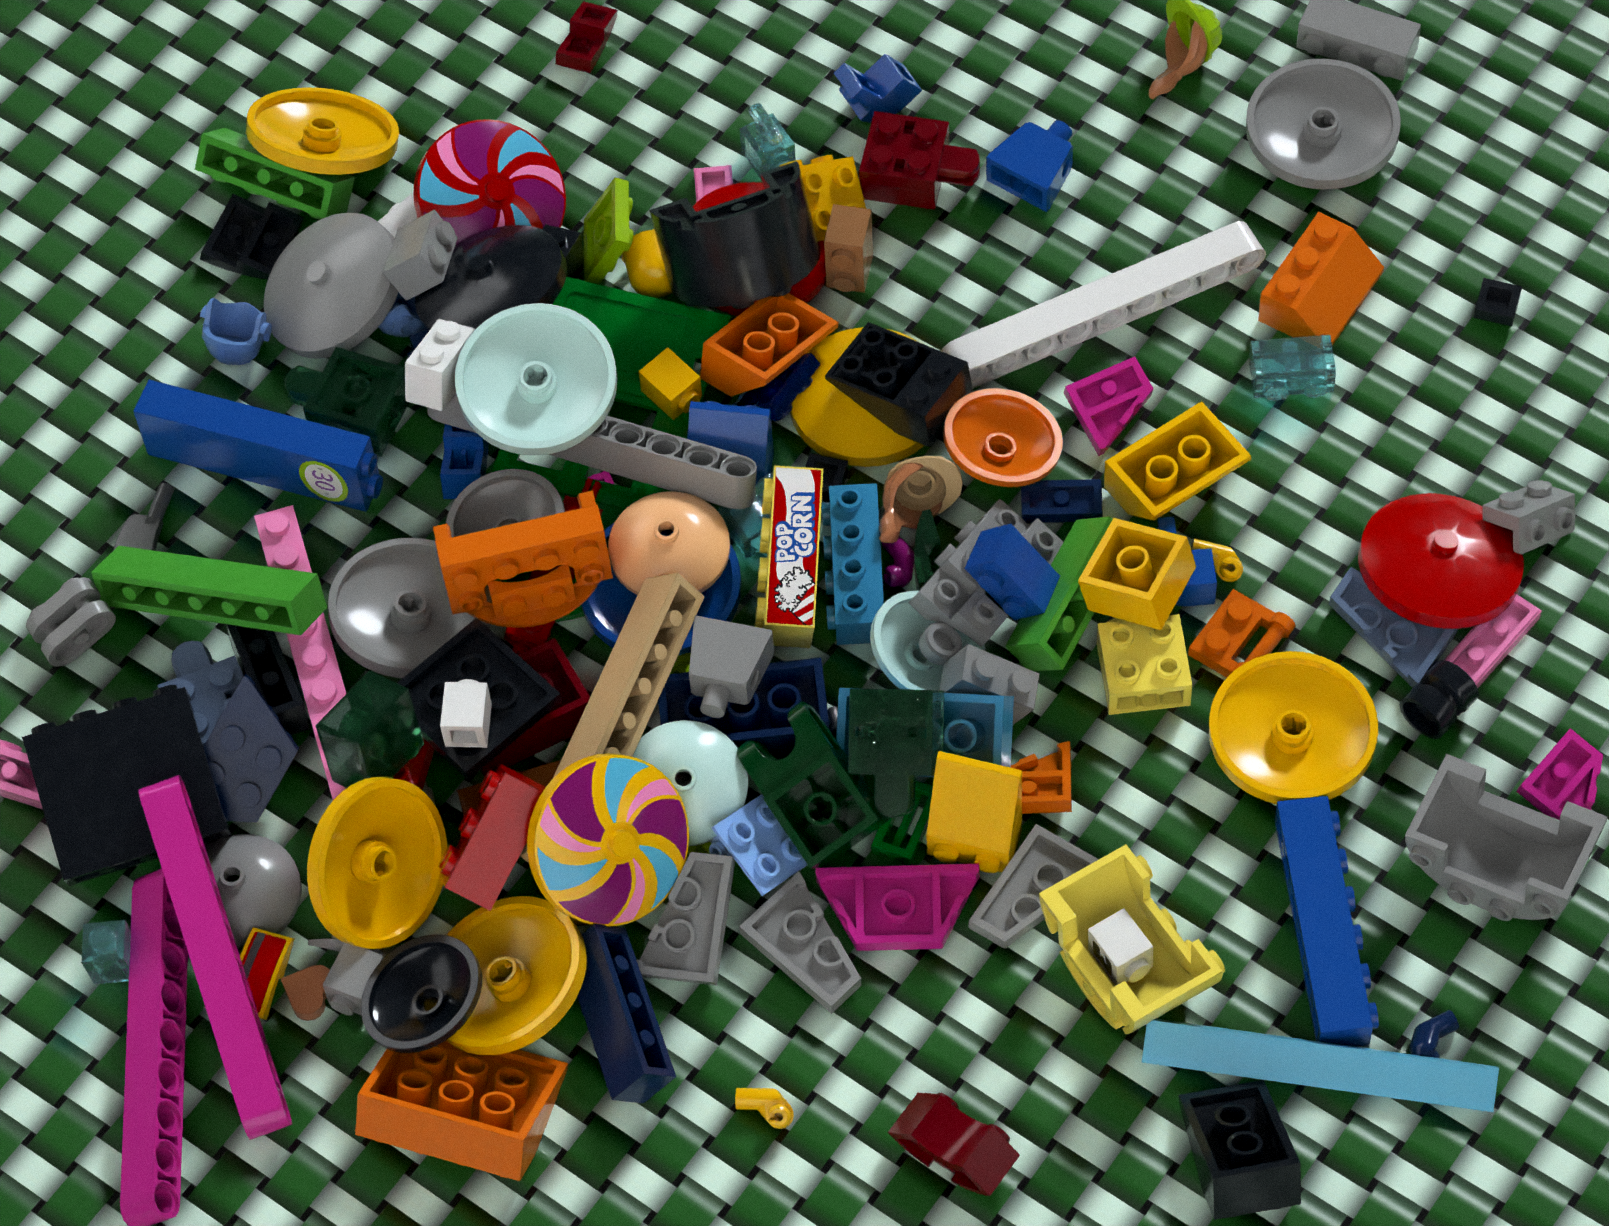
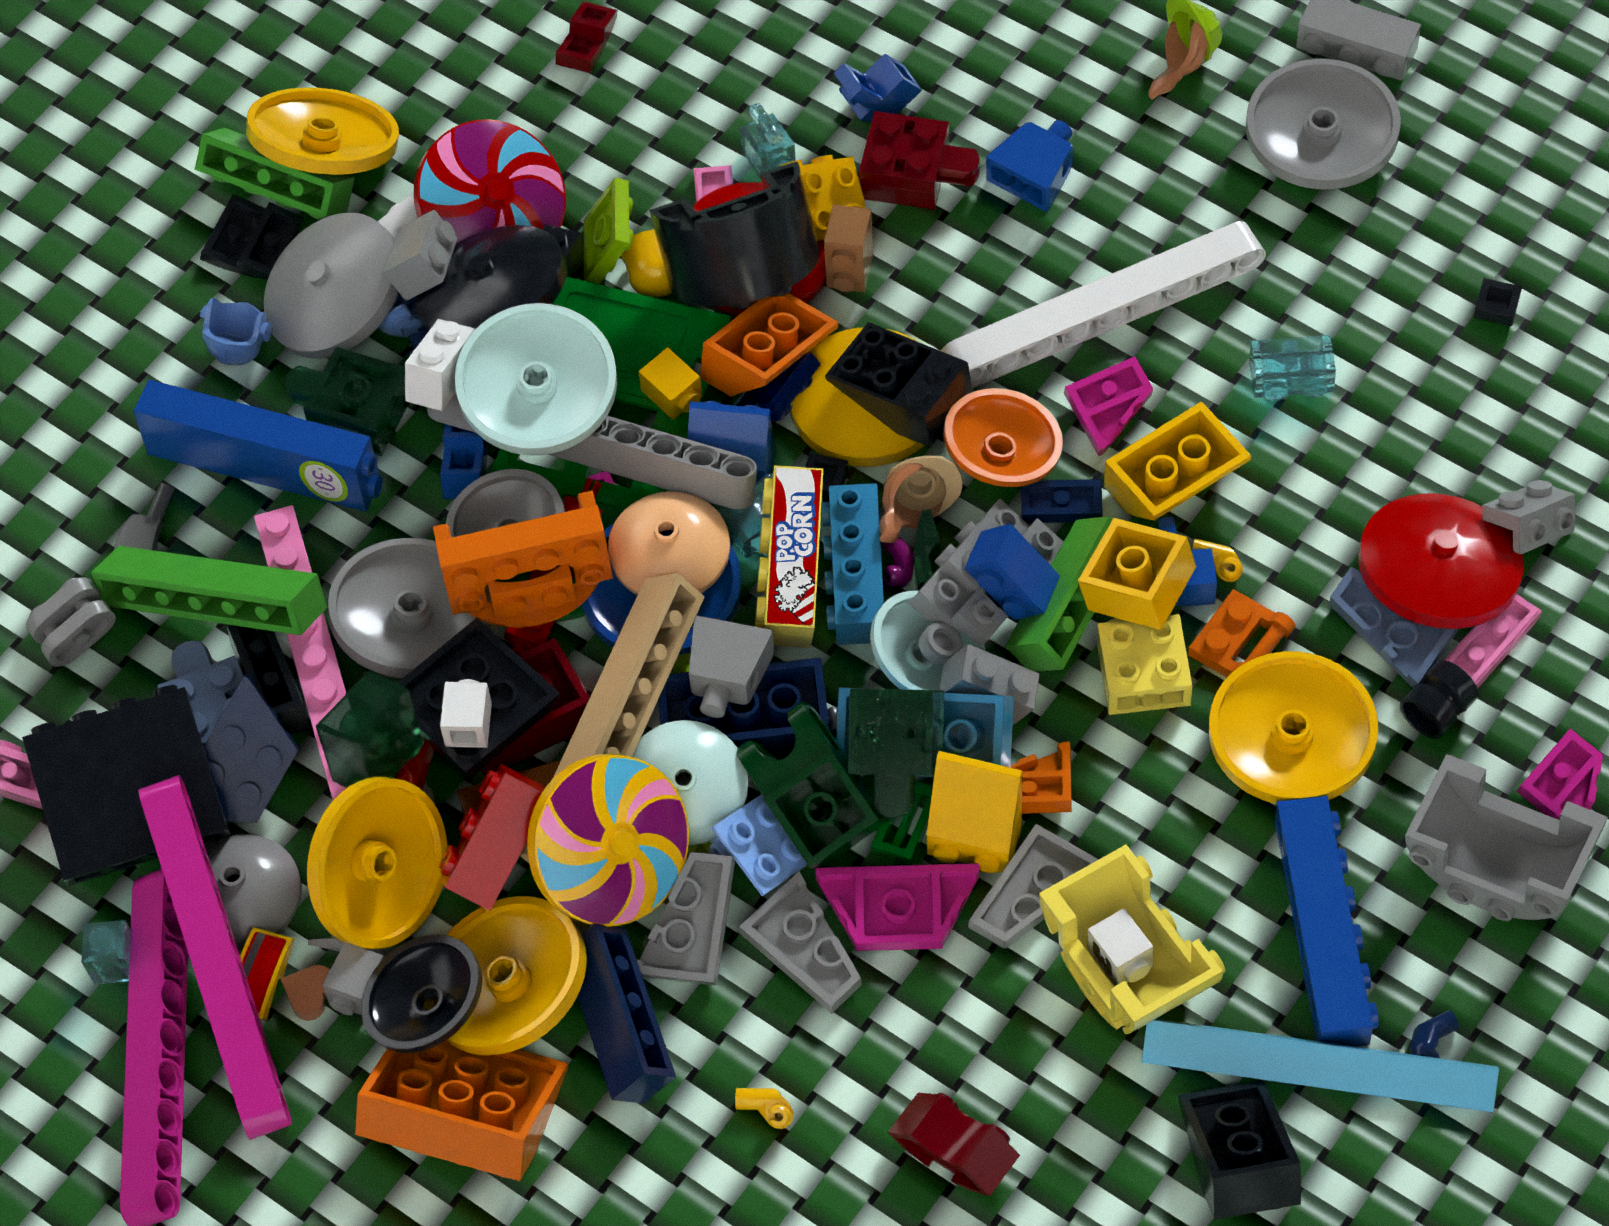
(1320, 281): orange slope -> none

